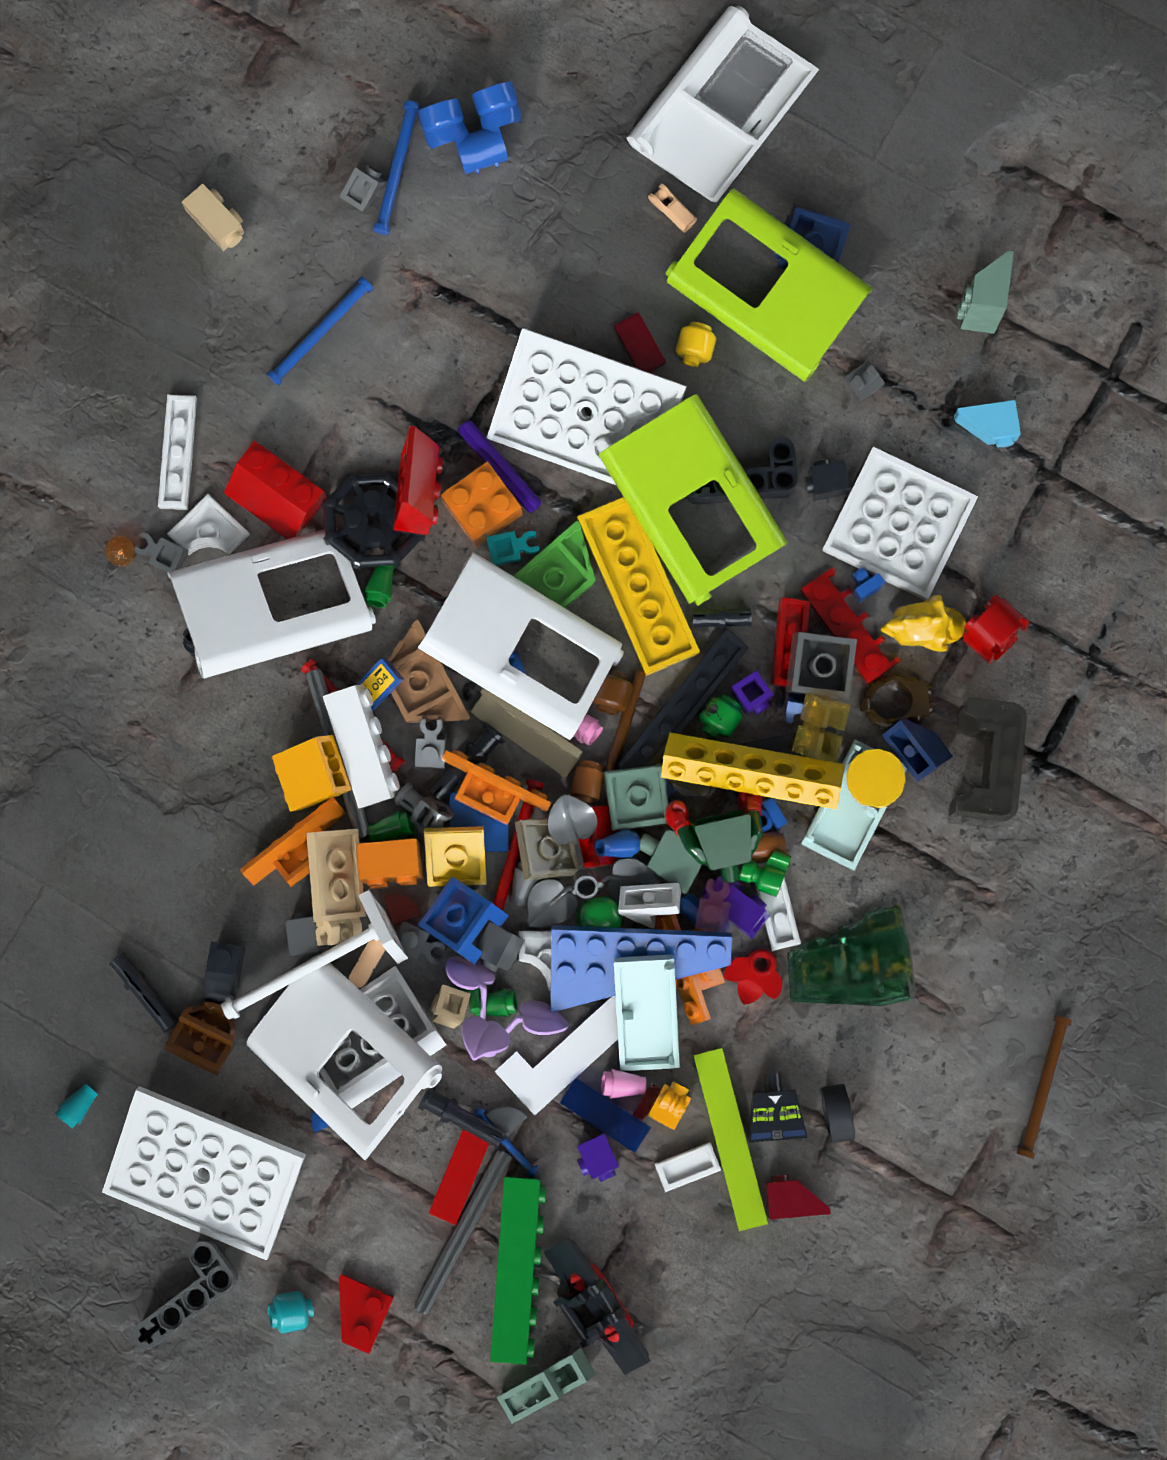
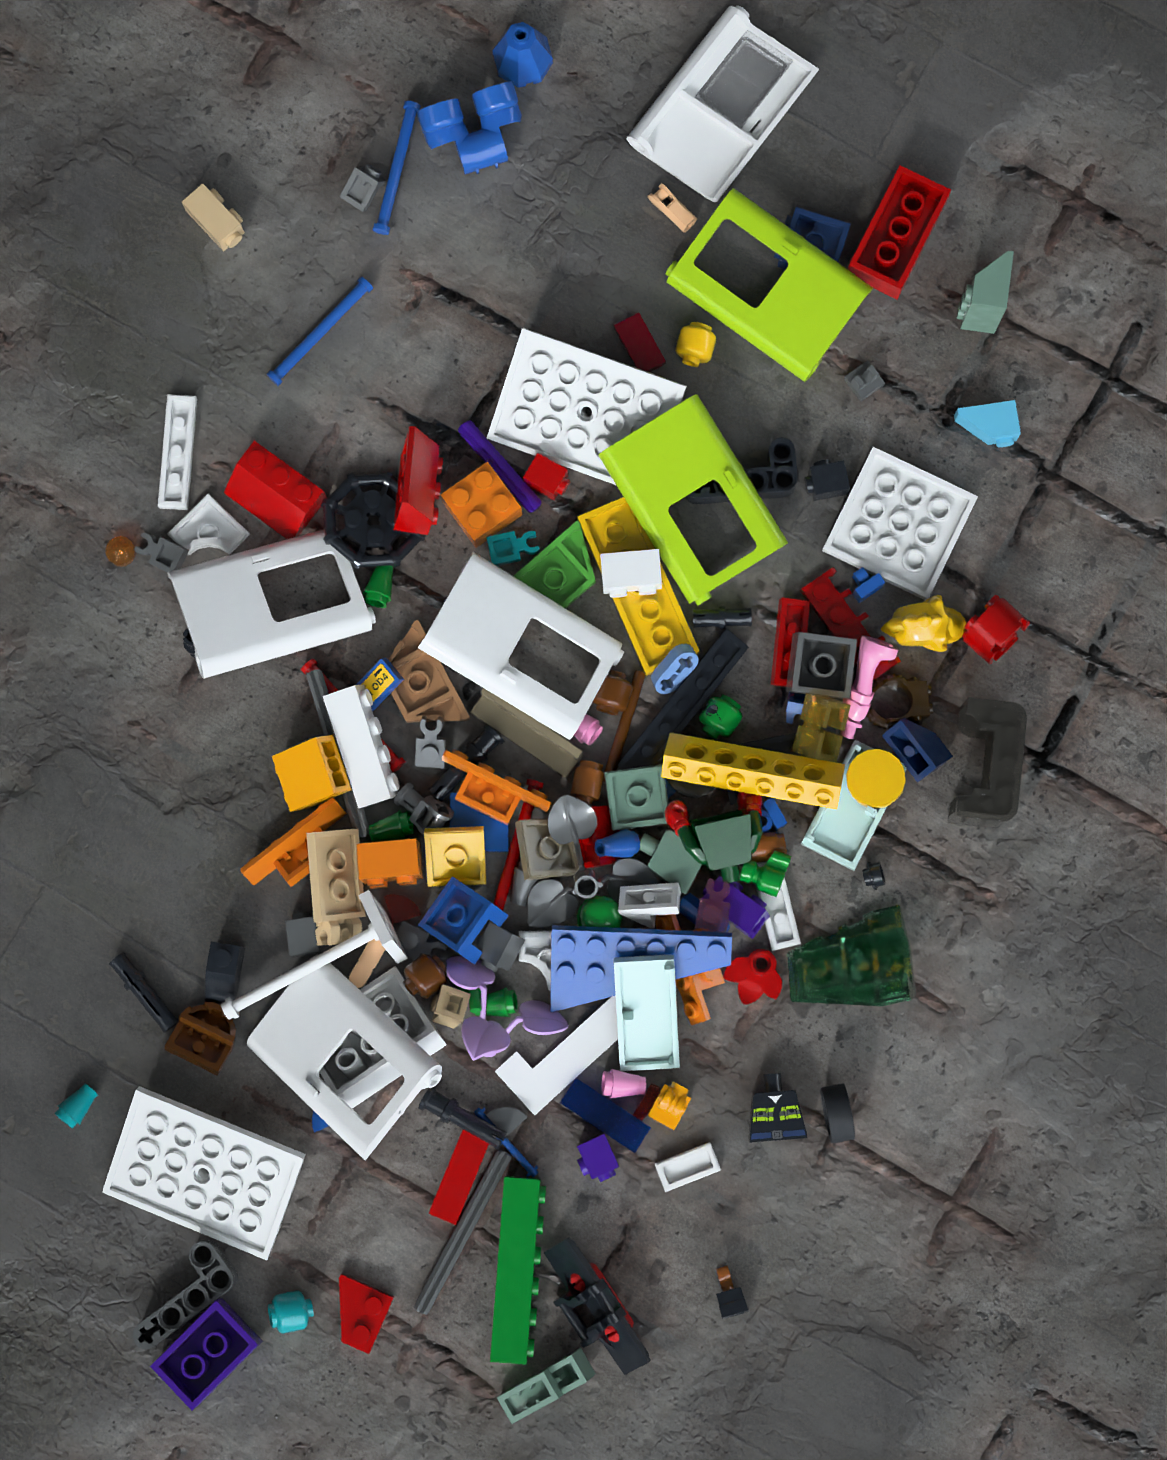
(206, 1353): none -> dark purple brick
(425, 975): none -> reddish brown head
(515, 661): blue tile -> none
(522, 55): none -> blue cone
(547, 477): none -> red brick
(631, 572): none -> white brick
(674, 668): none -> medium blue beam
(730, 1139): lime tile -> none
(730, 1300): none -> black piece
(752, 694): dark purple brick -> none
(791, 1199): dark red slope -> none
(870, 654): none -> bright pink piece
(874, 875): none -> black plate
(899, 231): none -> red brick
(1044, 1086): reddish brown bar -> none

